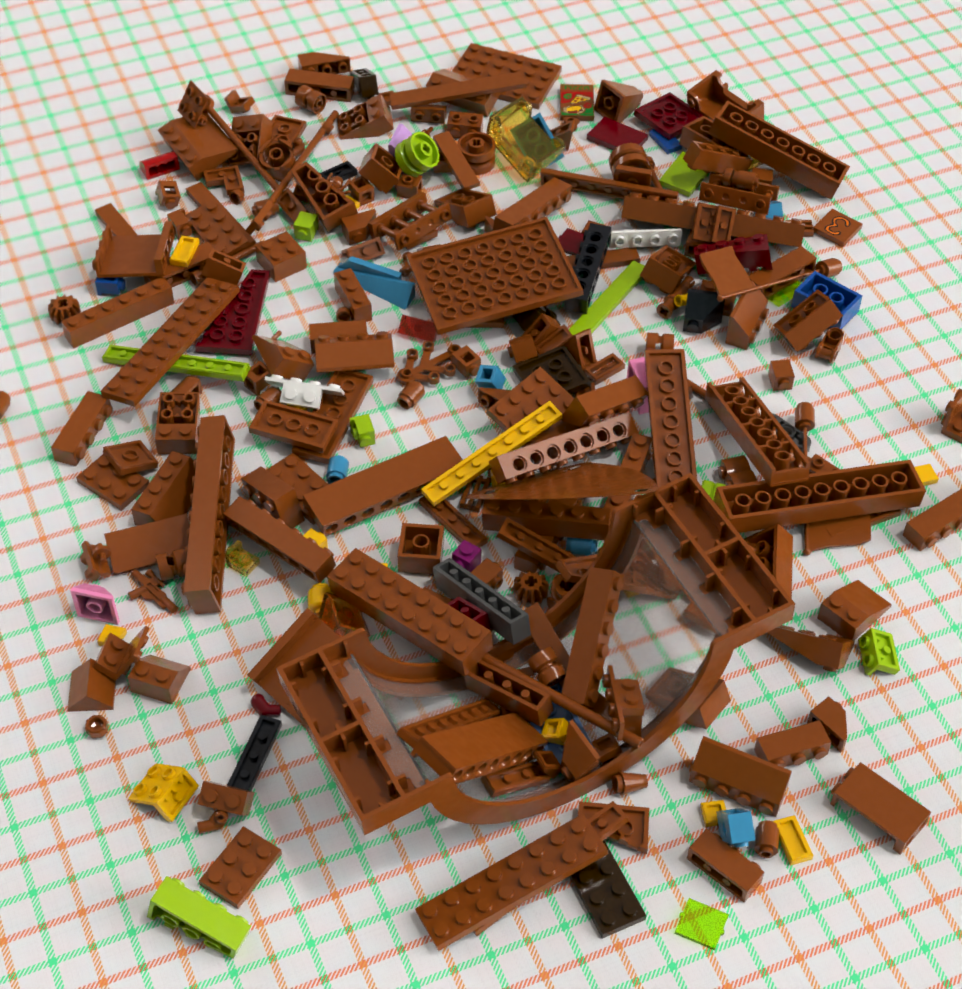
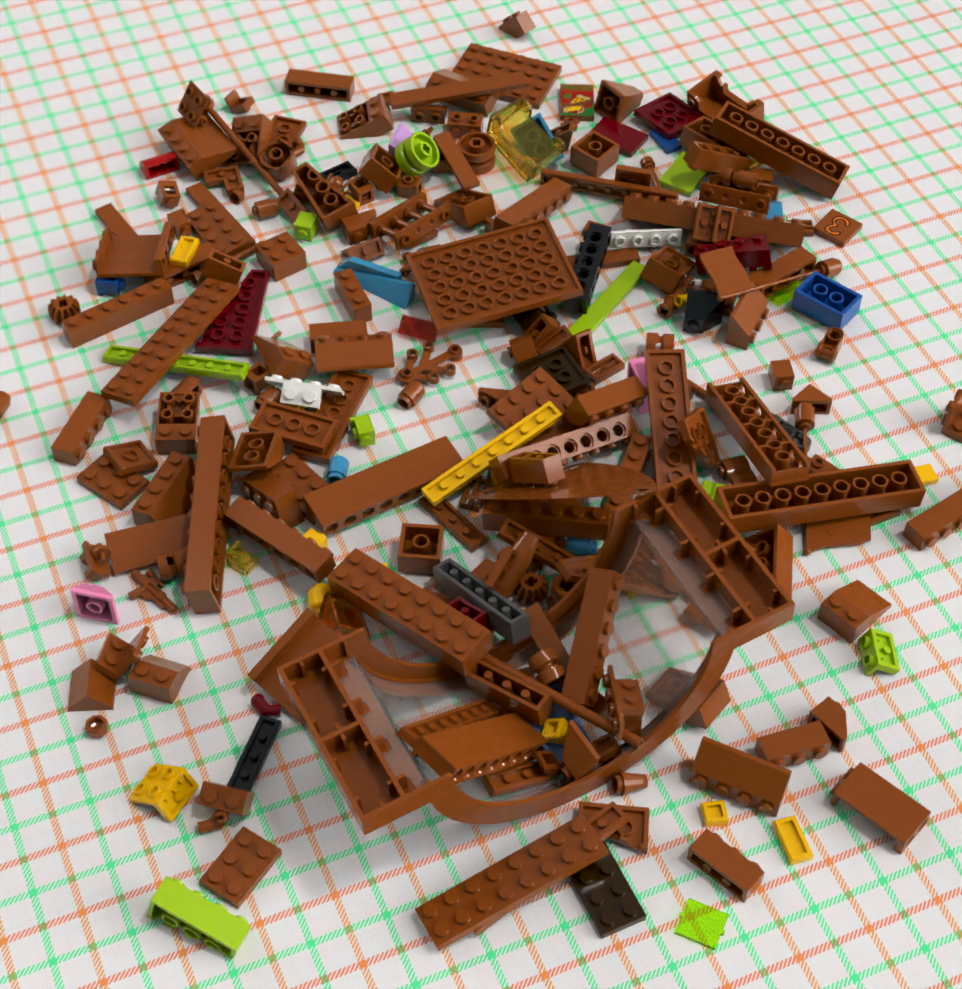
(117, 631): yellow tile -> none
(257, 451): none -> dark orange slope
(265, 212): dark orange bar -> none
(310, 99): dark orange wheel -> none
(324, 63): dark orange slope -> none
(343, 314): dark orange hinge -> none
(365, 82): dark brown slope -> none
(467, 555): magenta brick -> none
(469, 364): dark orange brick -> none
(490, 377): dark azure brick -> none
(512, 564): none -> dark orange plate
(517, 24): none -> dark orange slope
(536, 468): none -> dark orange brick
(570, 241): dark red piece -> none
(594, 153): none -> dark orange brick
(628, 155): dark orange wheel -> none
(699, 437): none -> dark orange plate
(736, 826): dark azure brick -> none
(766, 839): dark orange brick -> none
(808, 320): dark orange slope -> none
(819, 400): none -> dark orange slope
(824, 650): dark orange wedge -> none

